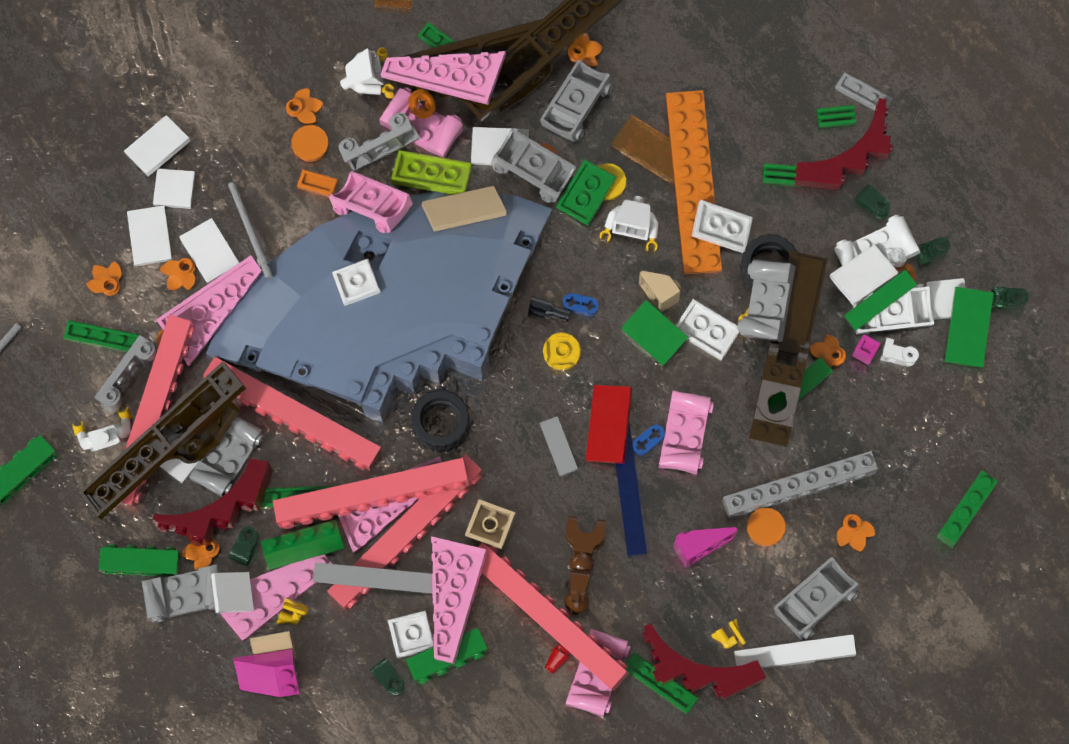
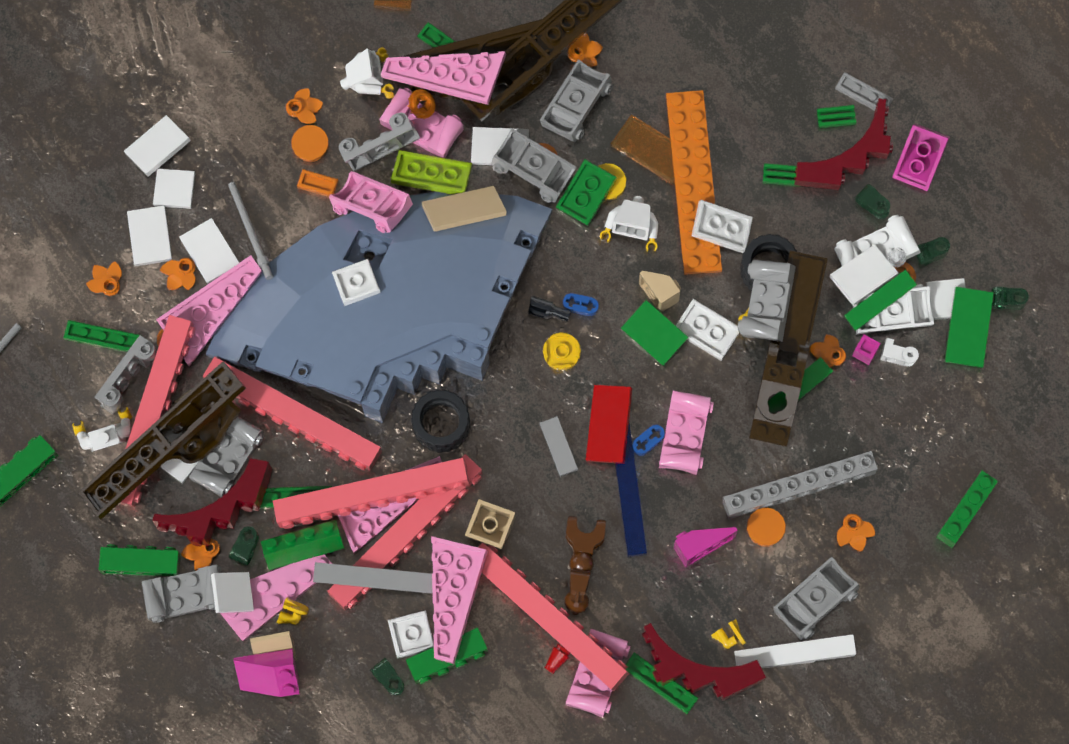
(921, 157): none -> dark pink slope

